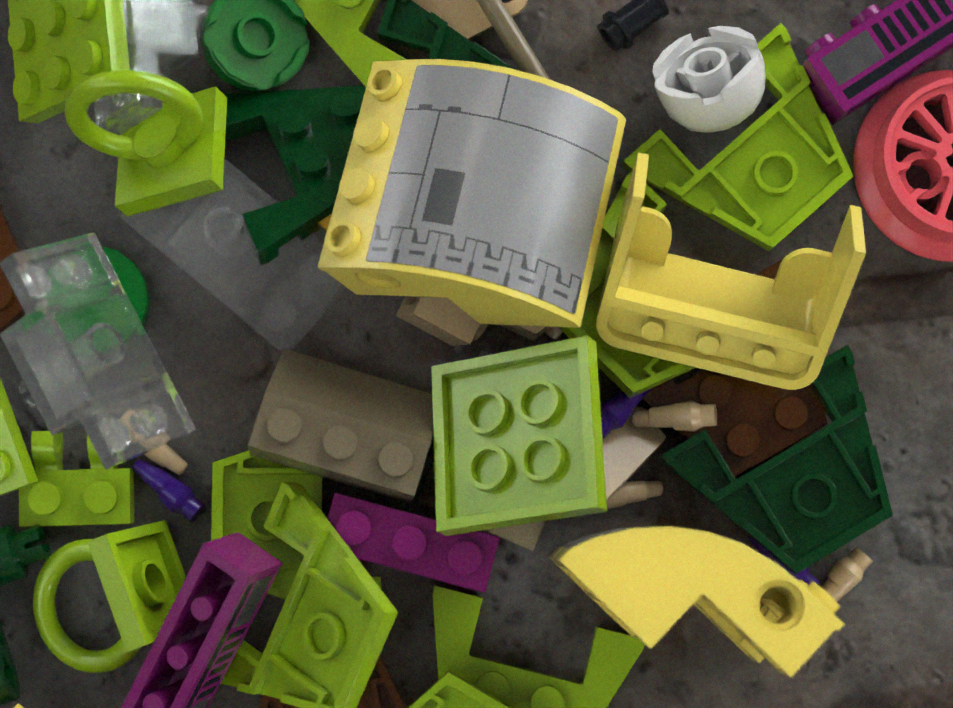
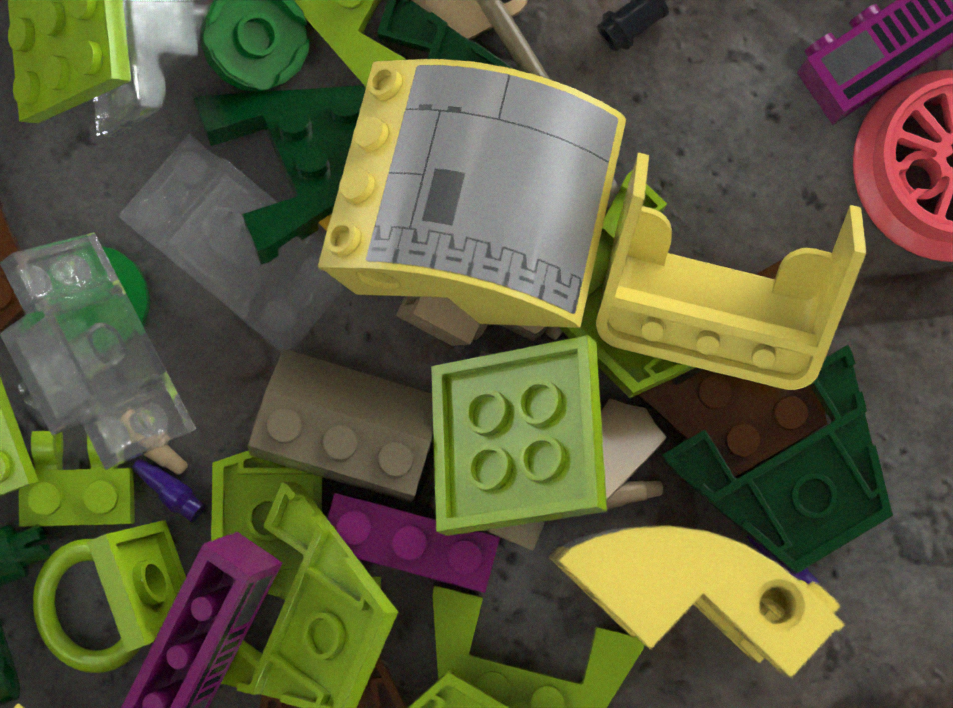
(168, 154): lime tile -> none
(618, 410): dark purple piece -> none
(679, 416): tan piece -> none
(711, 80): white cylinder -> none
(768, 173): lime wing -> none
(846, 573): tan piece -> none

